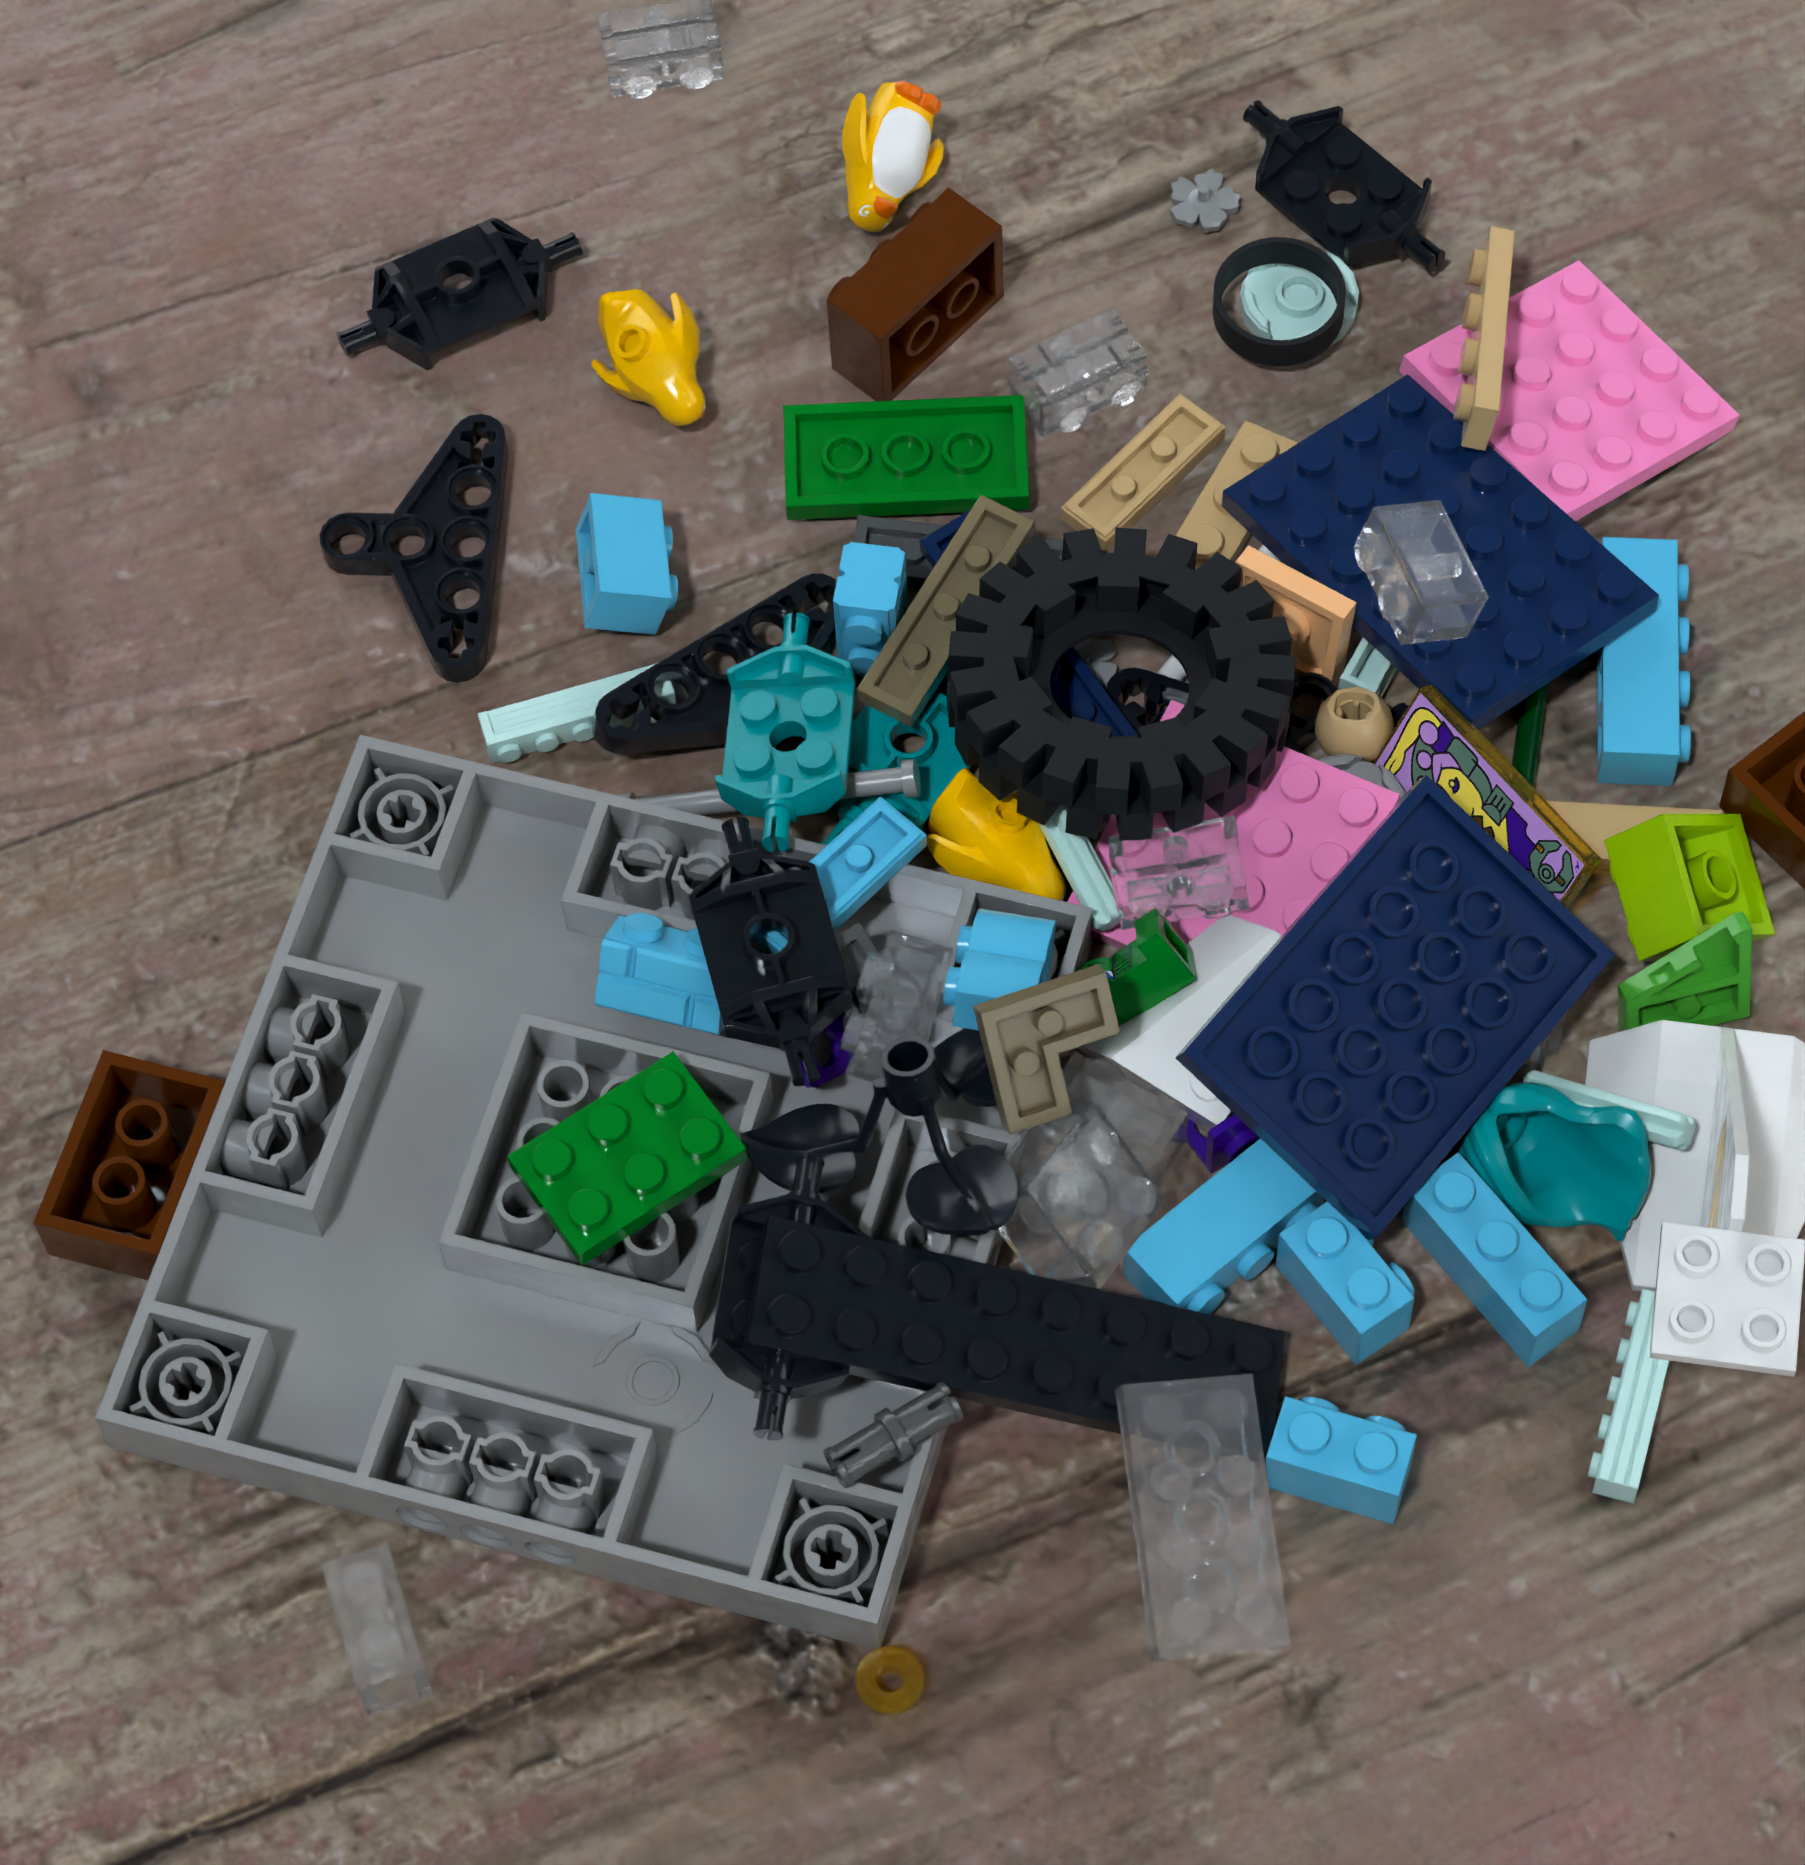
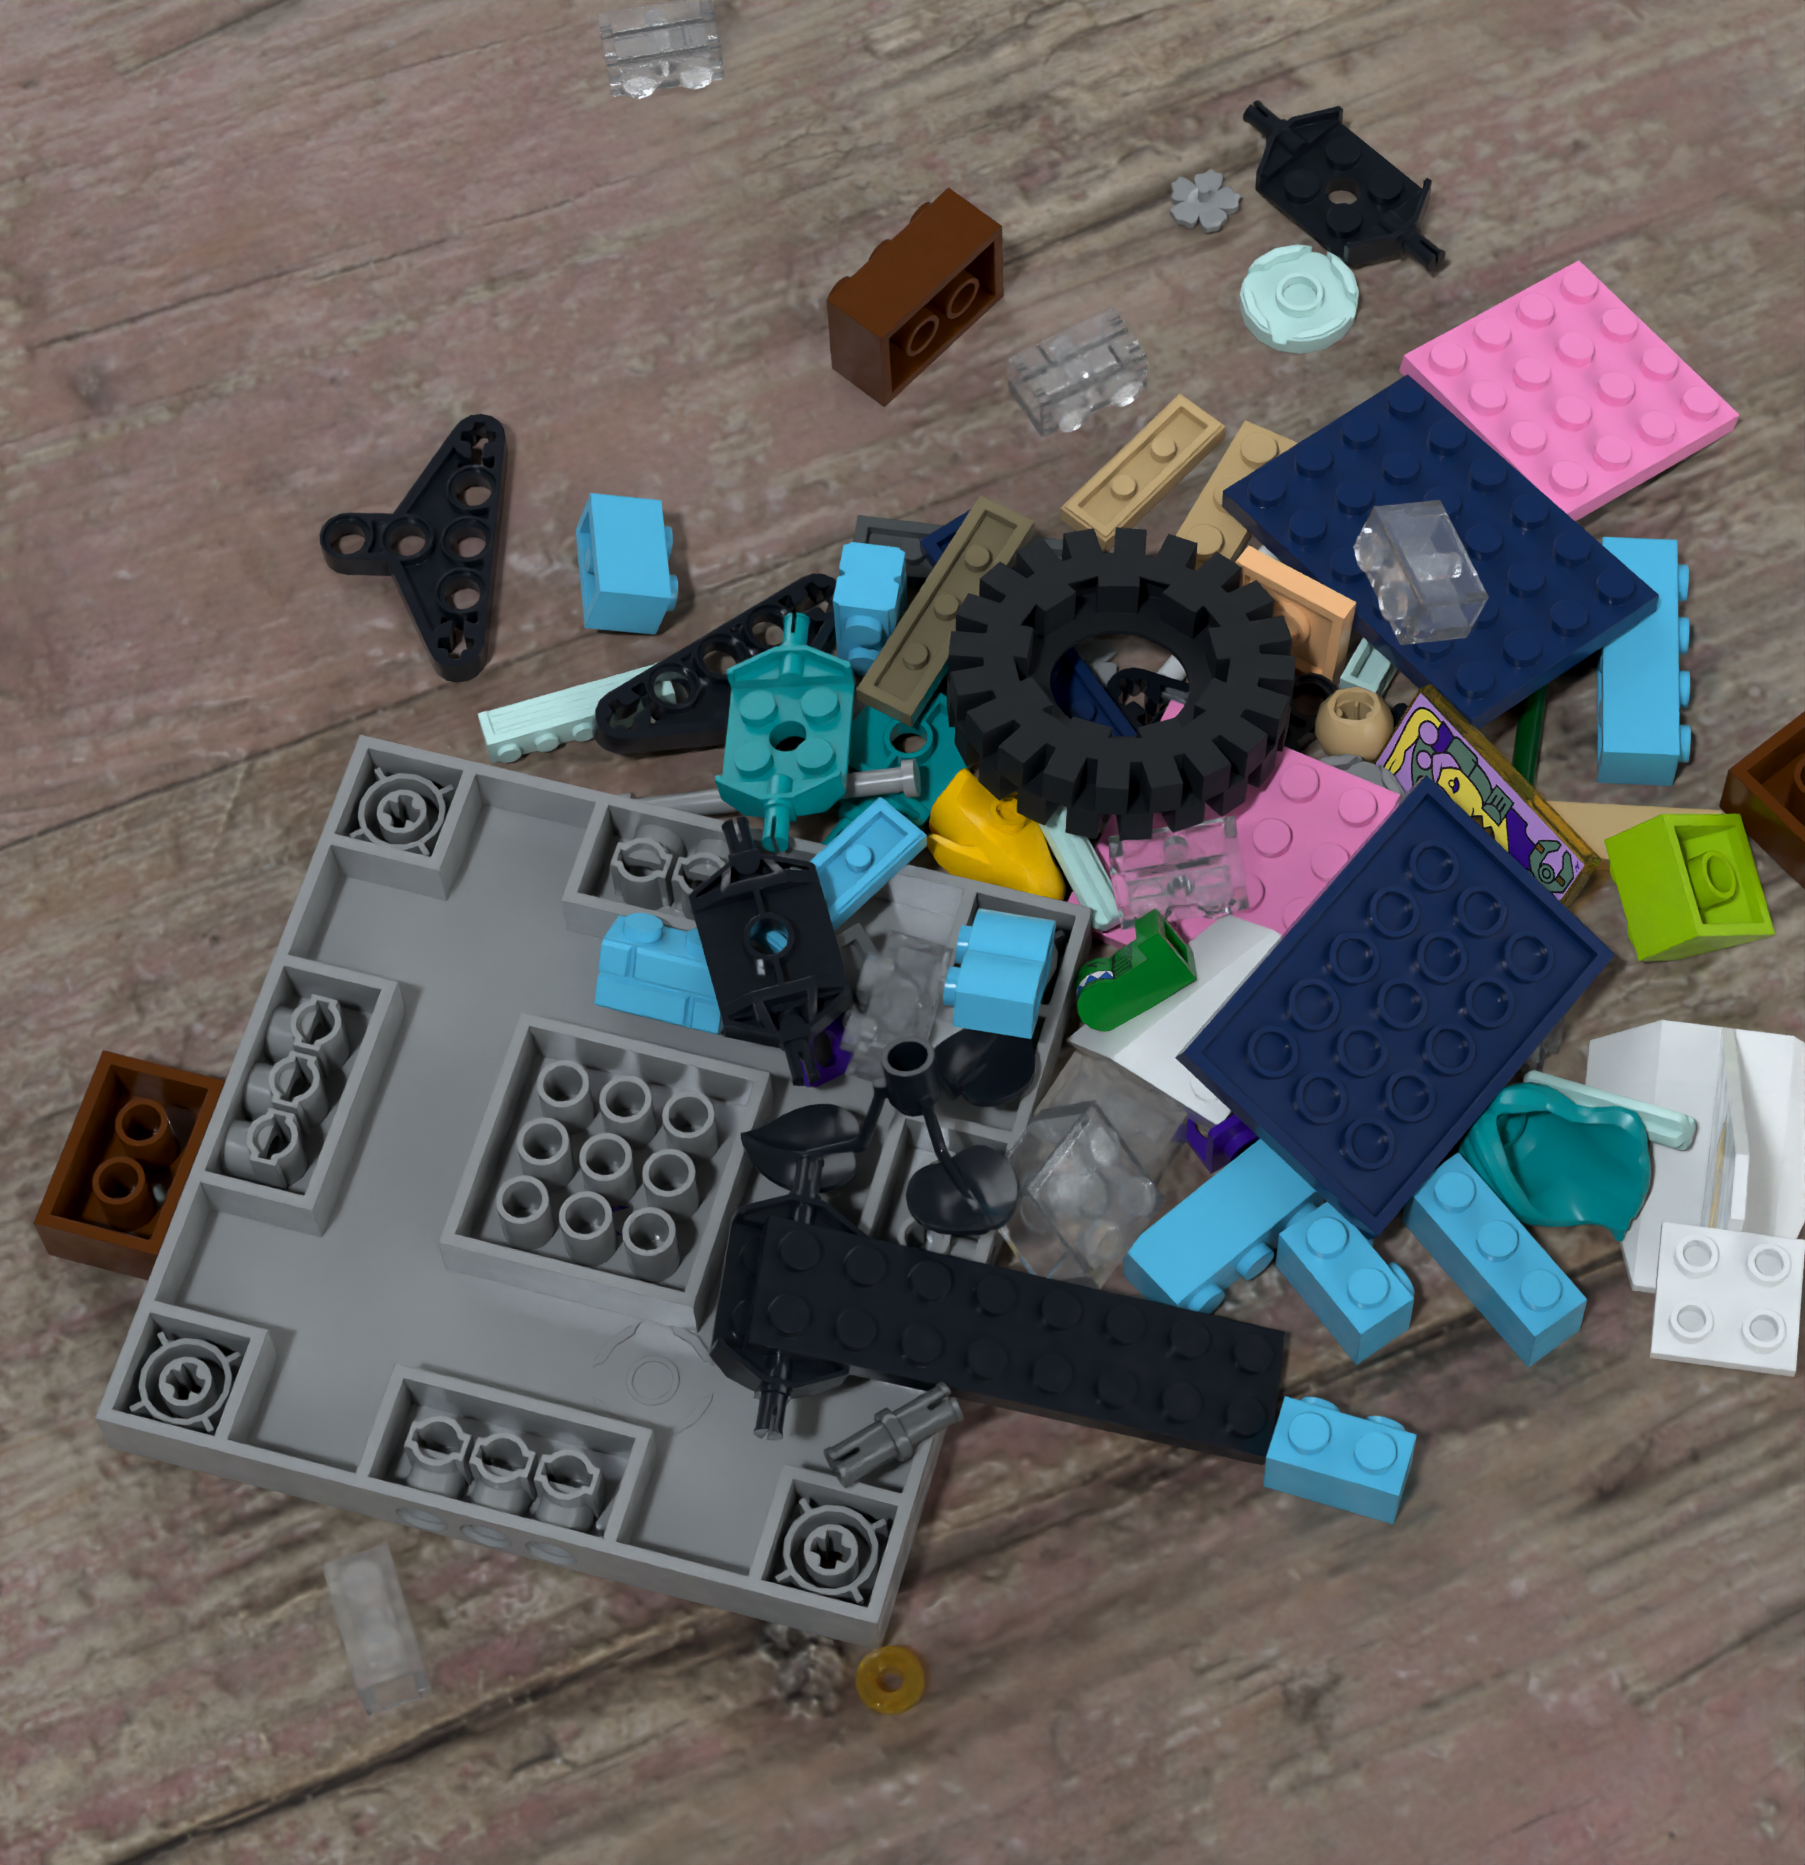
(422, 316): black plate -> none
(627, 1158): green plate -> none
(652, 354): yellow animal -> none
(888, 151): animal -> none
(904, 456): green plate -> none
(1027, 1033): dark tan plate -> none
(1202, 1517): clear plate -> none
(1282, 251): black tyre -> none
(1483, 353): tan plate -> none
(1634, 1408): light aqua piece -> none
(1696, 983): bright green wing -> none

